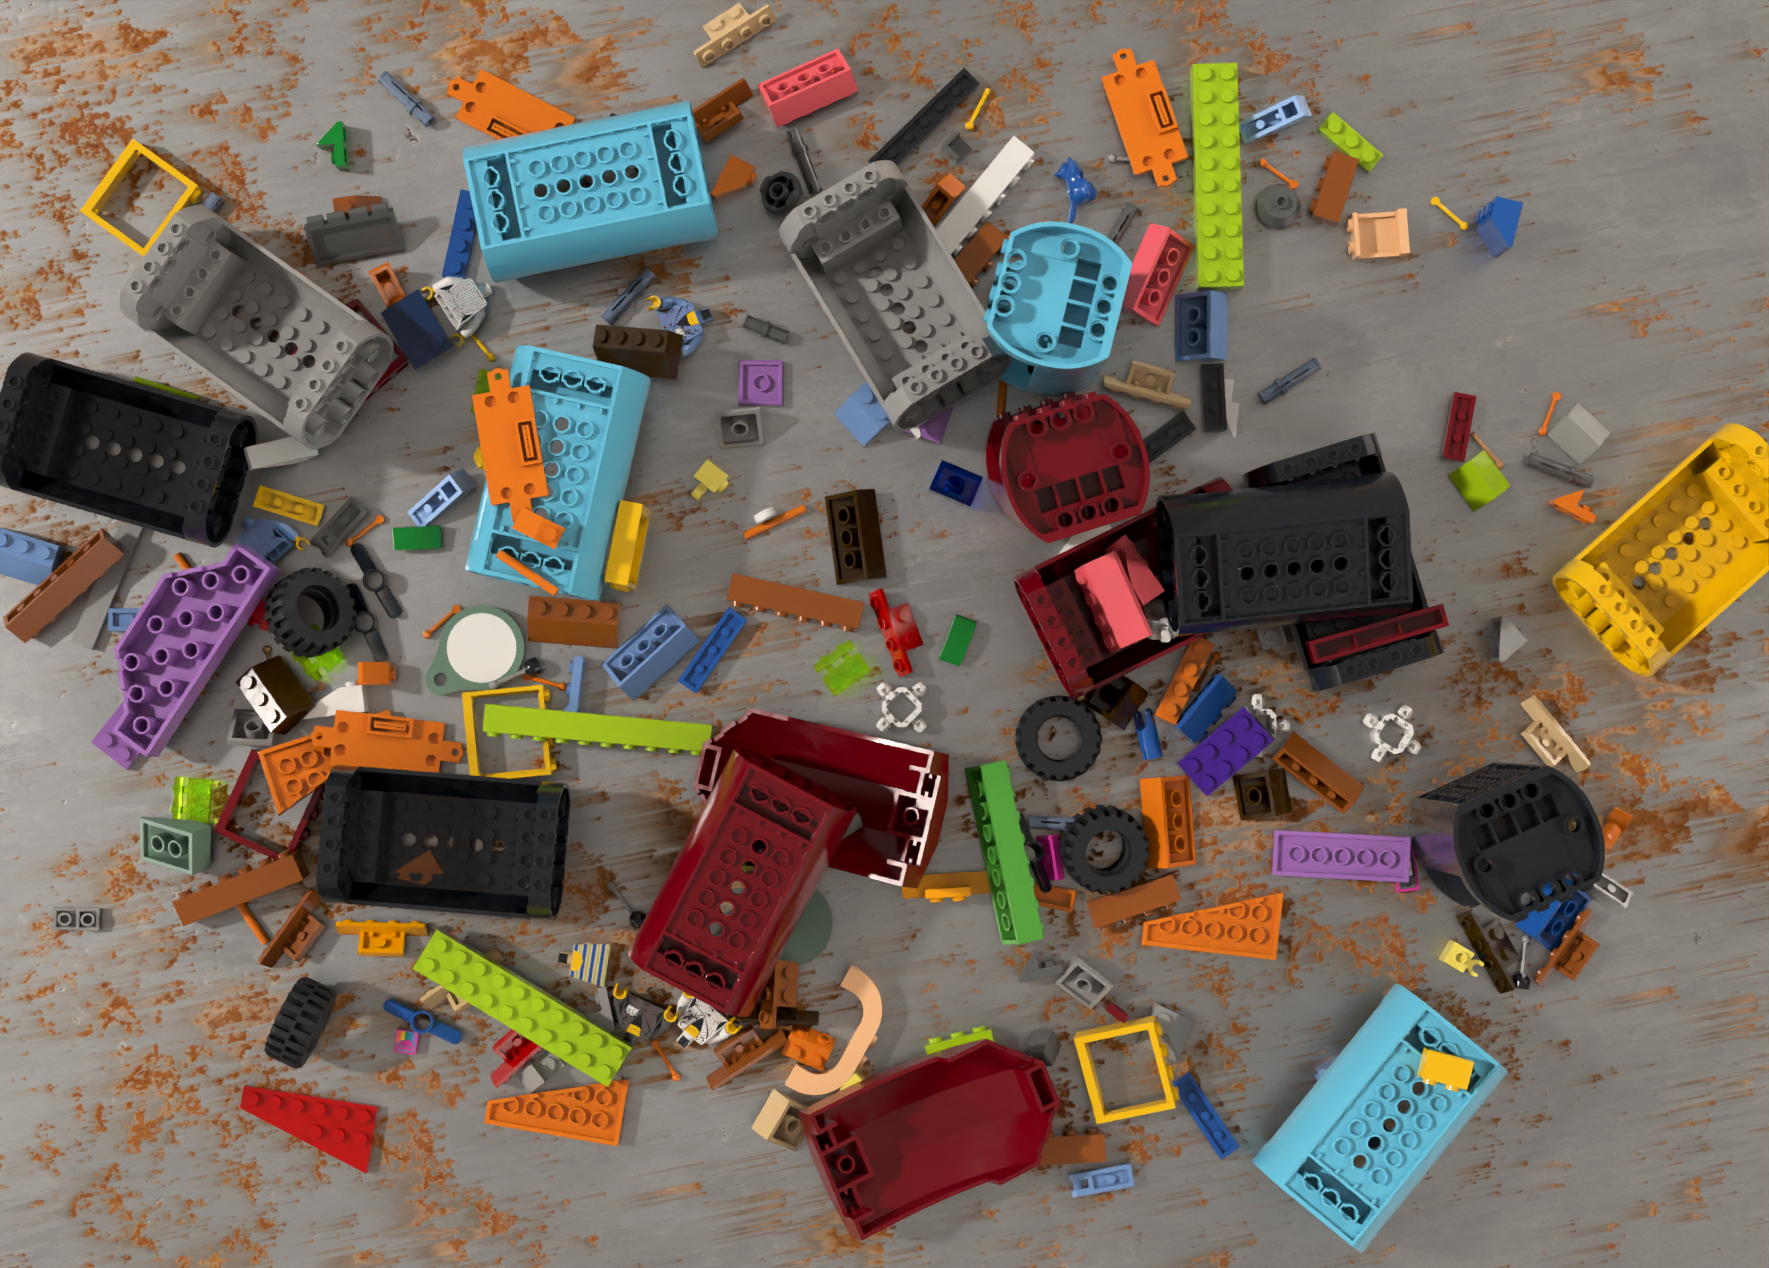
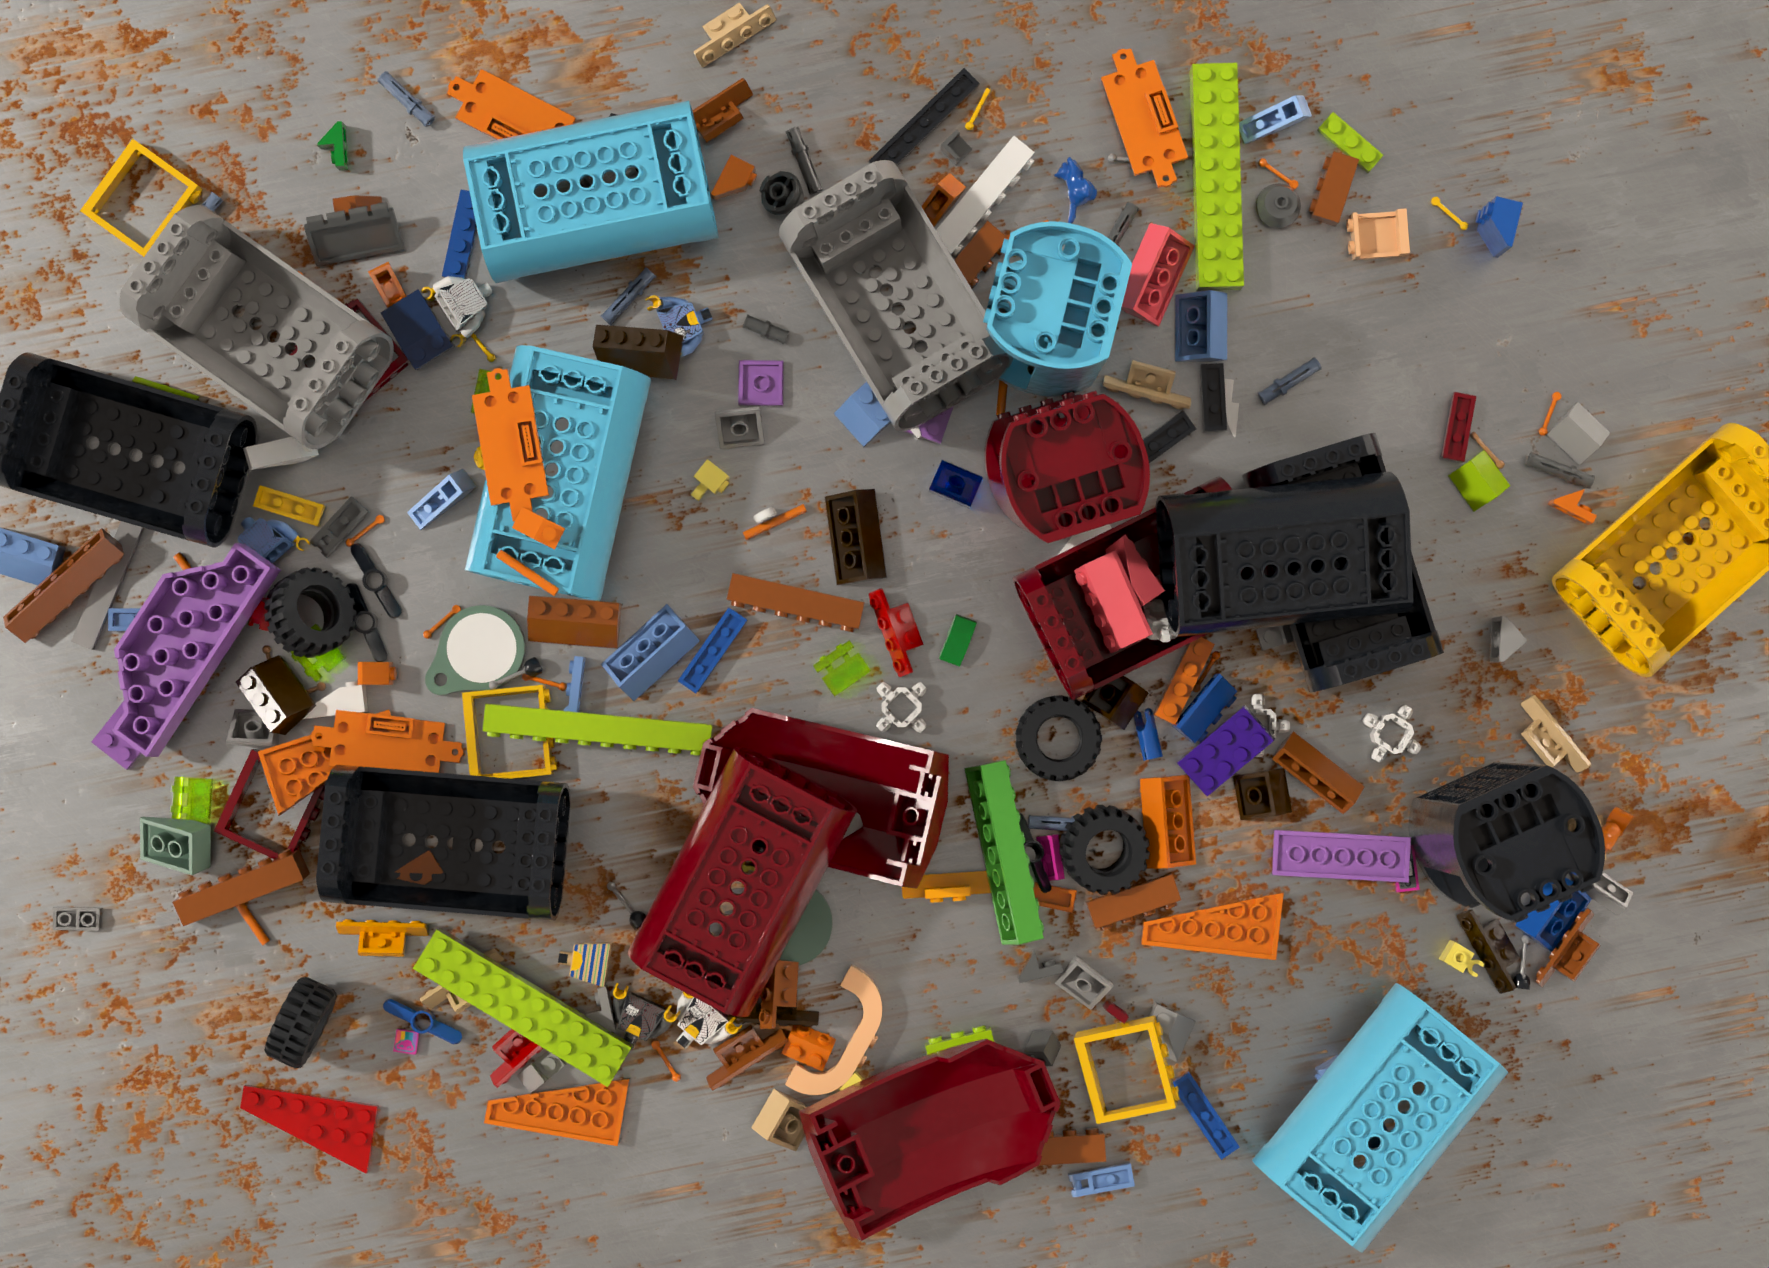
(296, 933): dark orange bracket -> none
(416, 537): green slope -> none
(627, 546): yellow window -> none
(808, 87): coral slope -> none
(1377, 634): dark red brick -> none
(1445, 1068): yellow brick -> none

